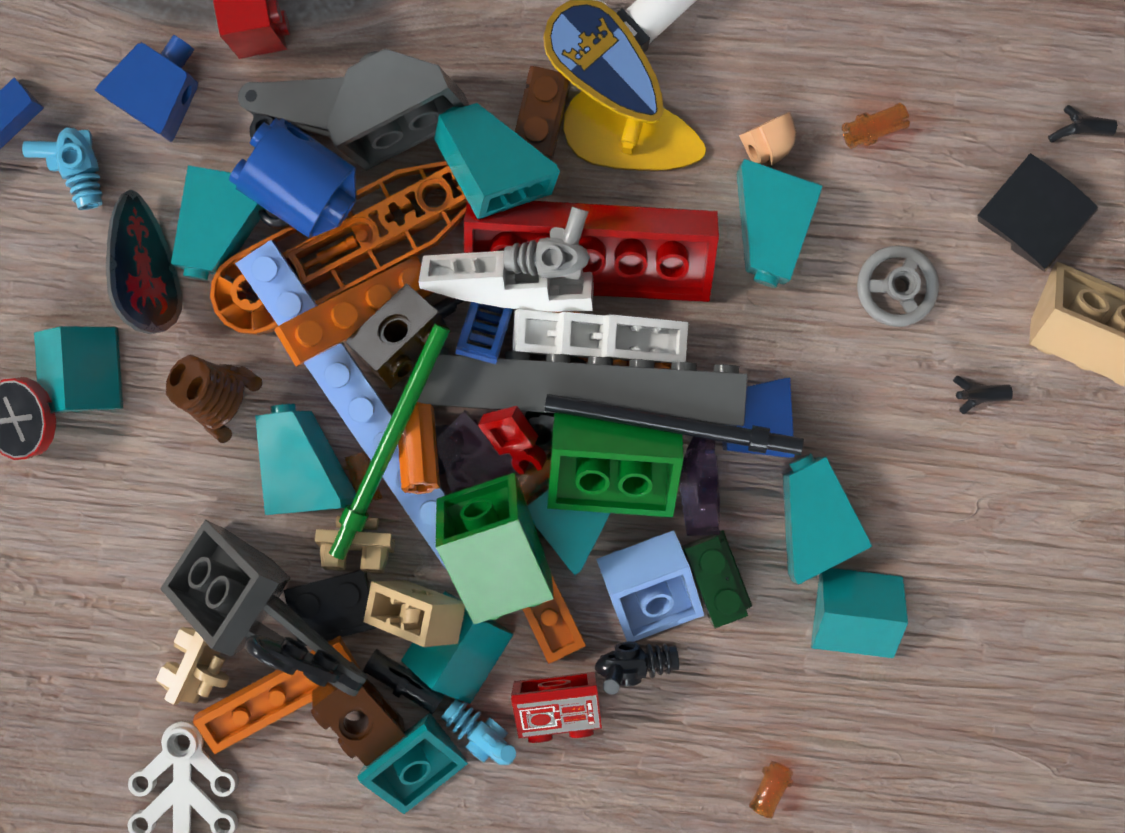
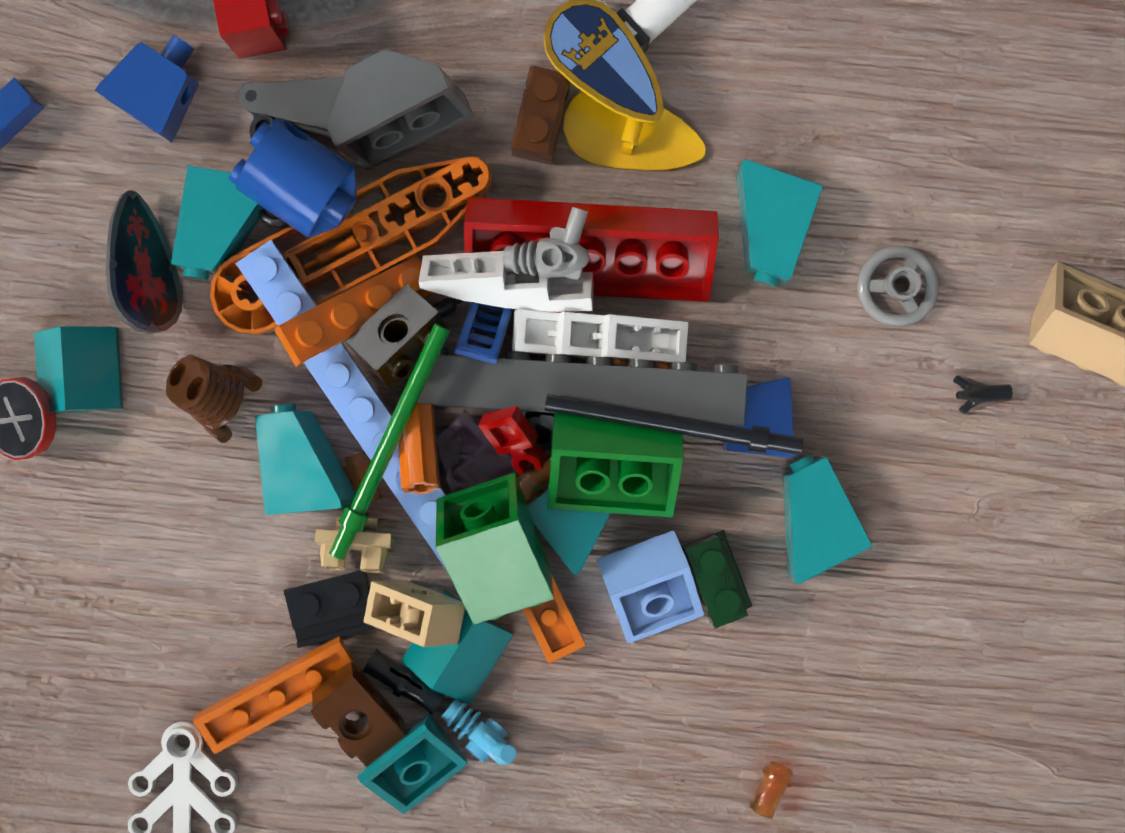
(75, 161): medium azure piece -> none
(197, 671): tan hips -> none
(226, 594): dark grey slope -> none
(492, 161): teal slope -> none
(556, 706): red slope -> none
(630, 664): black piece -> none
(700, 488): clear purple slope -> none
(770, 140): light nougat piece -> none
(859, 612): teal slope -> none
(868, 128): clear orange pin -> none
(1037, 212): black slope -> none
(1084, 124): black bar -> none

